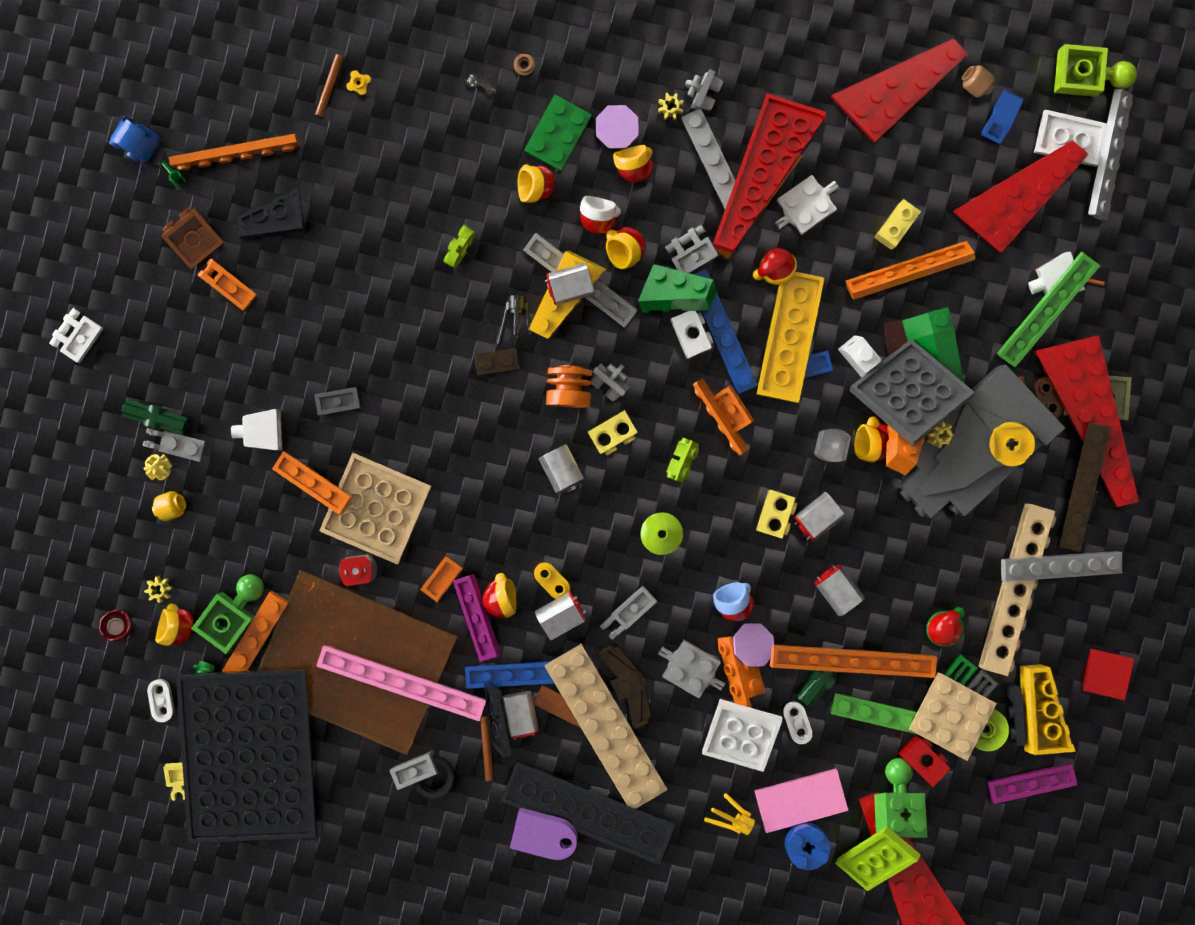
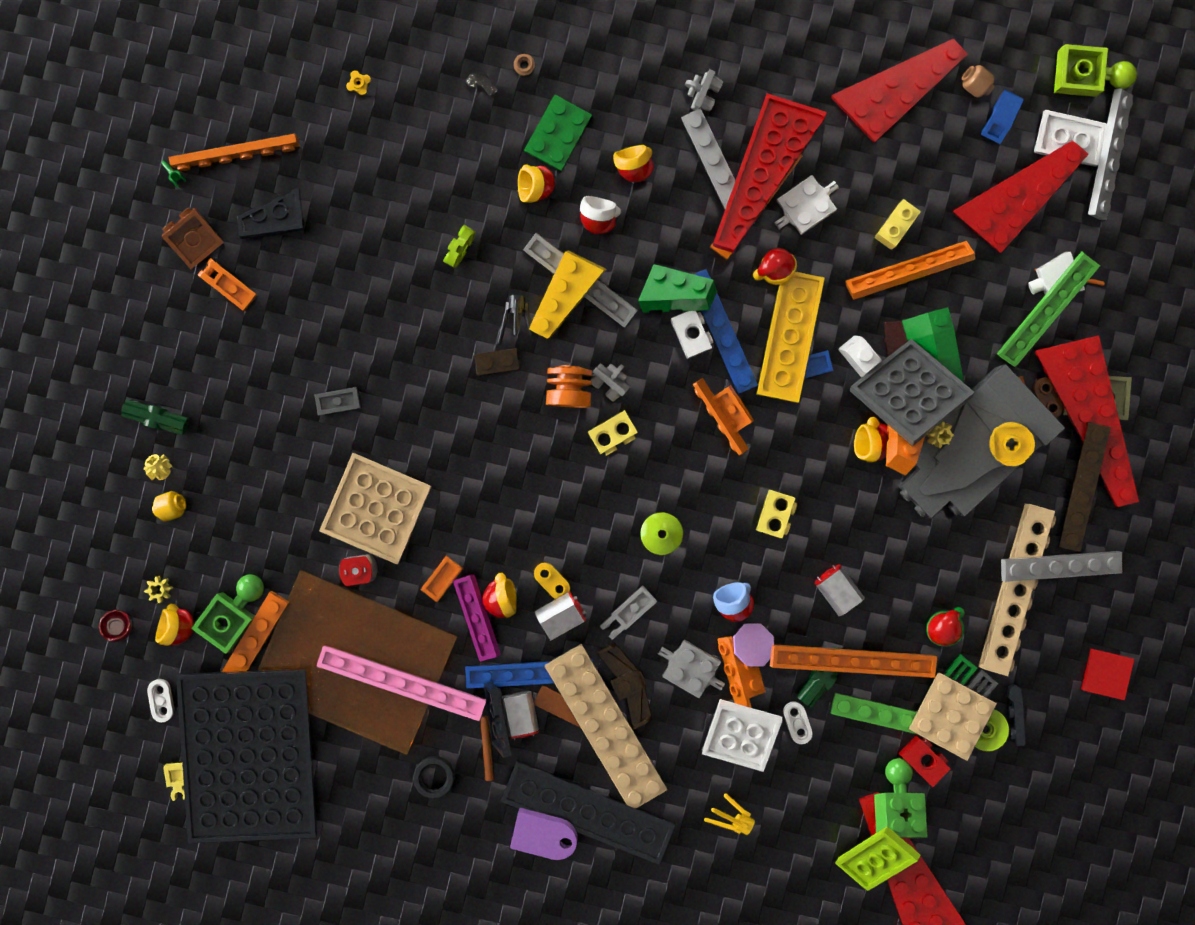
(80, 339): white plate -> none
(135, 139): blue brick -> none
(177, 445): light grey hinge -> none
(204, 667): green plate -> none
(260, 430): white torso -> none
(312, 483): orange plate -> none
(329, 85): dark orange bar -> none
(414, 770): light grey panel -> none
(561, 469): flat silver piece -> none
(570, 284): flat silver piece -> none
(617, 126): lavender piece -> none
(625, 247): yellow piece -> none
(670, 99): light yellow gear -> none
(687, 451): lime hinge -> none
(695, 256): light grey plate -> none
(801, 800): bright pink tile -> none
(818, 850): blue brick -> none
(819, 517): flat silver piece -> none
(832, 445): clear piece -> none
(1032, 783): magenta plate -> none
(1042, 712): yellow wedge -> none

